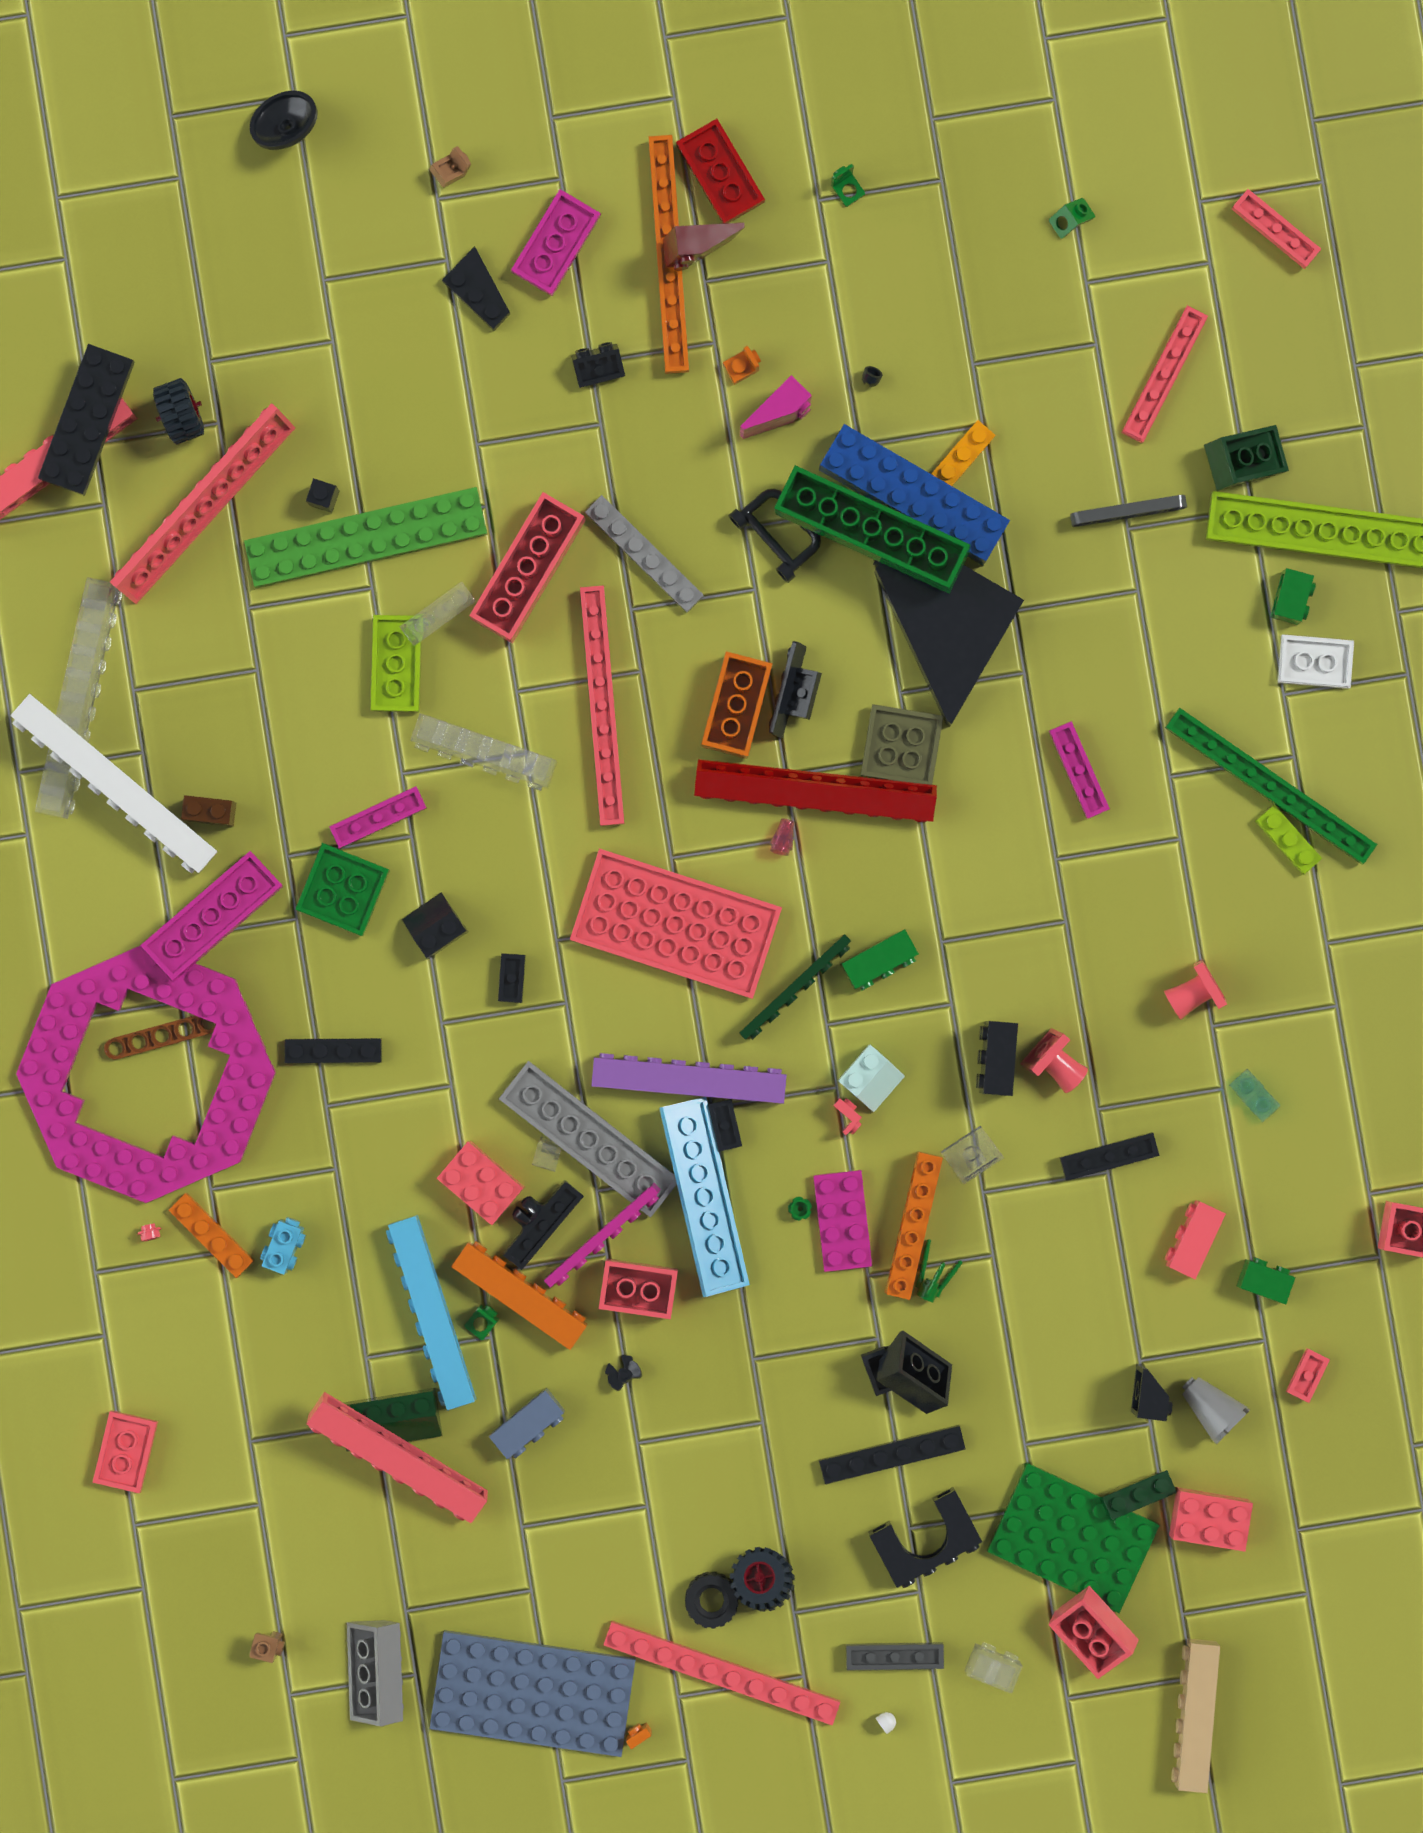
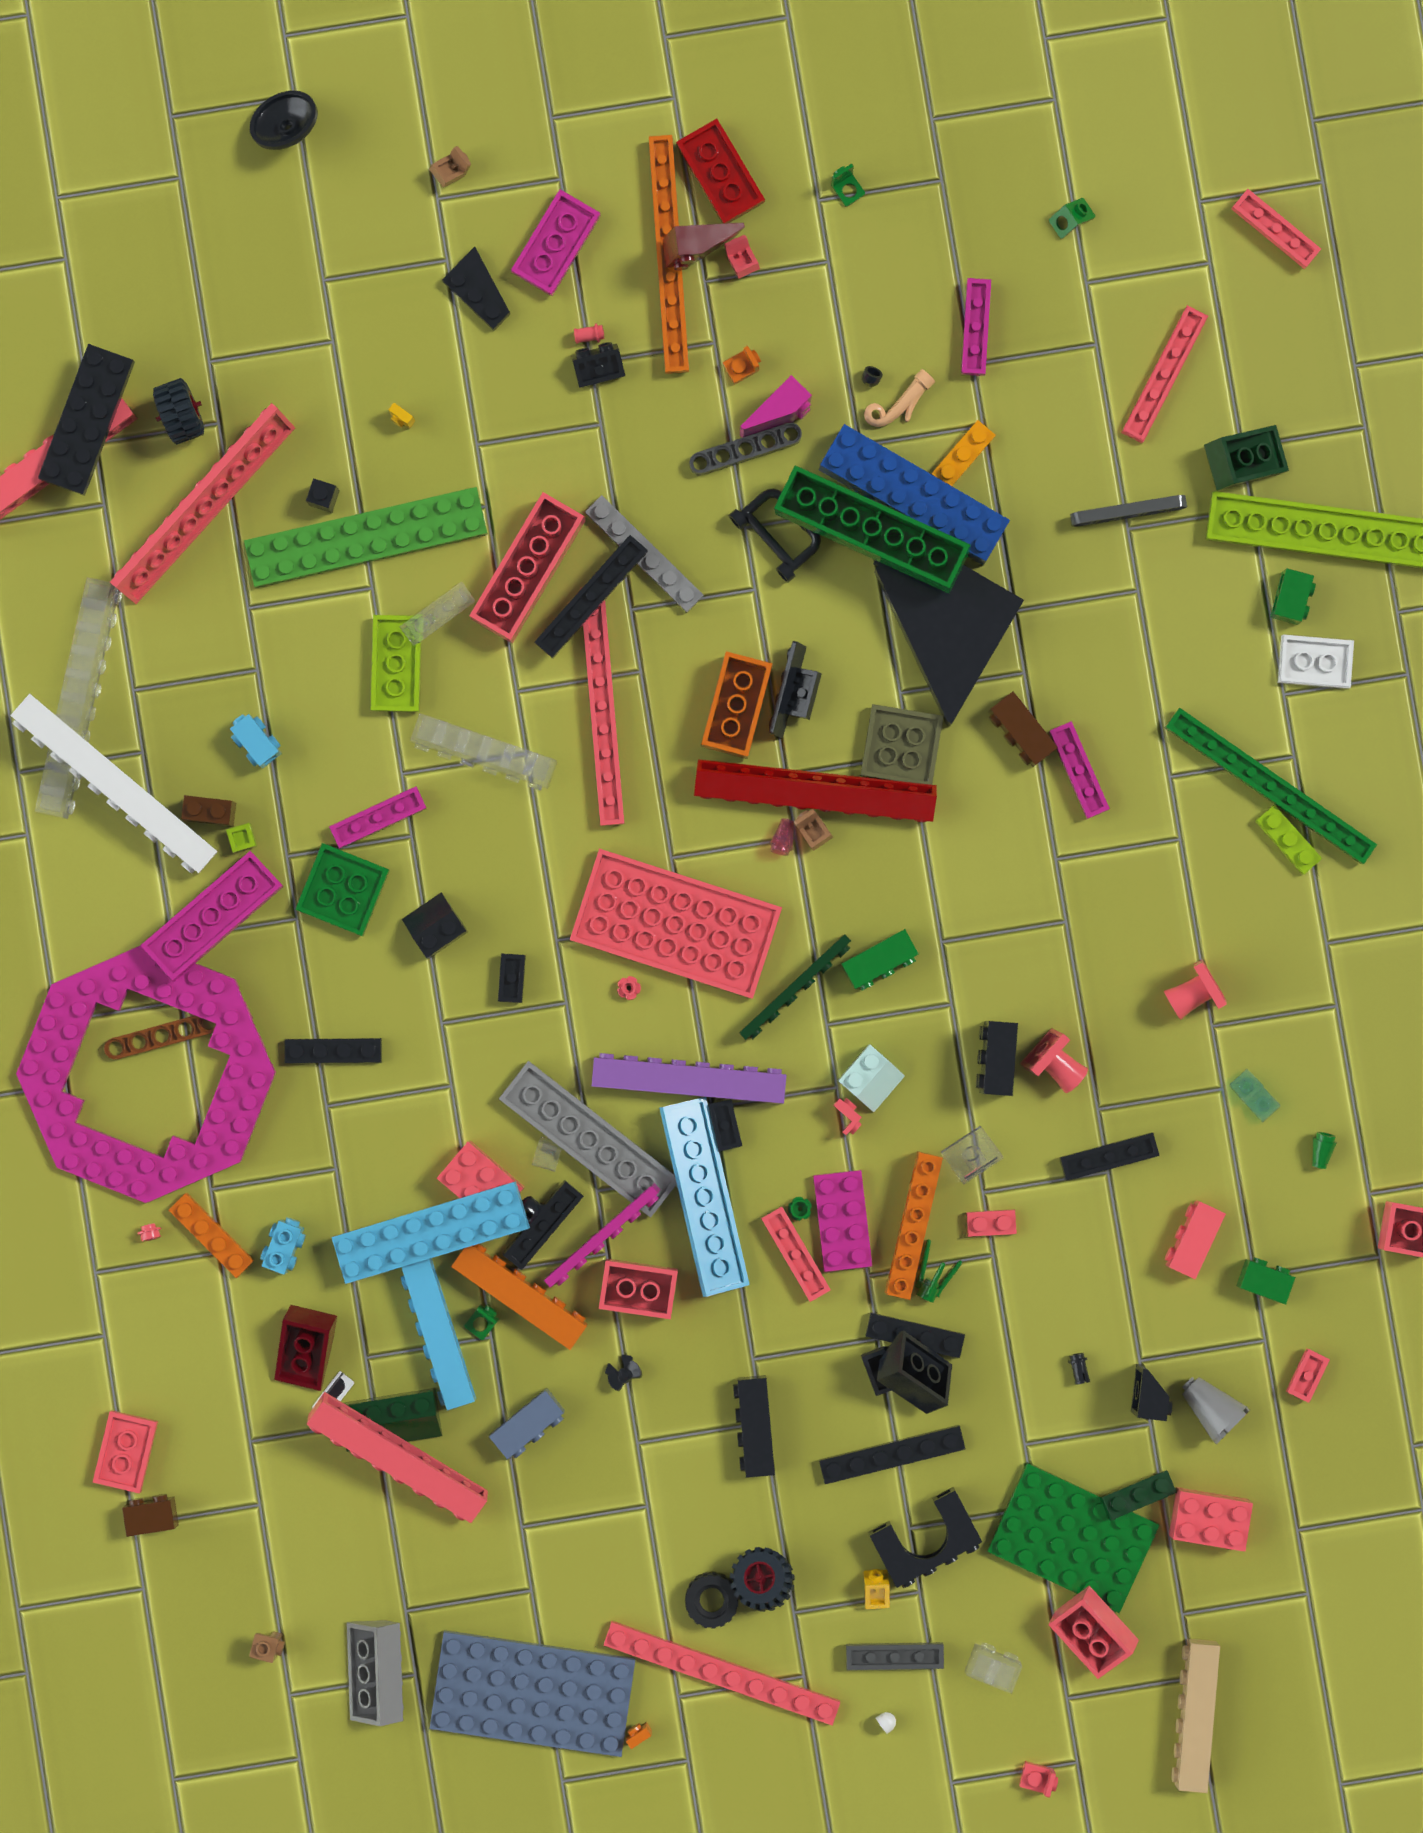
(150, 1515): none -> reddish brown brick
(241, 837): none -> lime plate
(250, 734): none -> medium azure brick
(305, 1347): none -> dark red slope
(338, 1387): none -> sticker
(400, 416): none -> yellow plate
(430, 1232): none -> medium azure plate
(589, 334): none -> coral pin
(591, 596): none -> black plate
(628, 994): none -> coral plate
(741, 256): none -> coral bracket
(754, 440): none -> dark grey beam
(755, 1425): none -> black brick
(795, 1254): none -> coral plate
(813, 829): none -> medium nougat bracket
(877, 1589): none -> yellow bracket
(906, 402): none -> light nougat plant
(936, 1339): none -> black plate
(976, 327): none -> dark pink plate
(991, 1223): none -> coral plate
(1022, 729): none -> reddish brown brick
(1038, 1778): none -> coral bracket
(1079, 1368): none -> black pin
(1322, 1149): none -> green cone

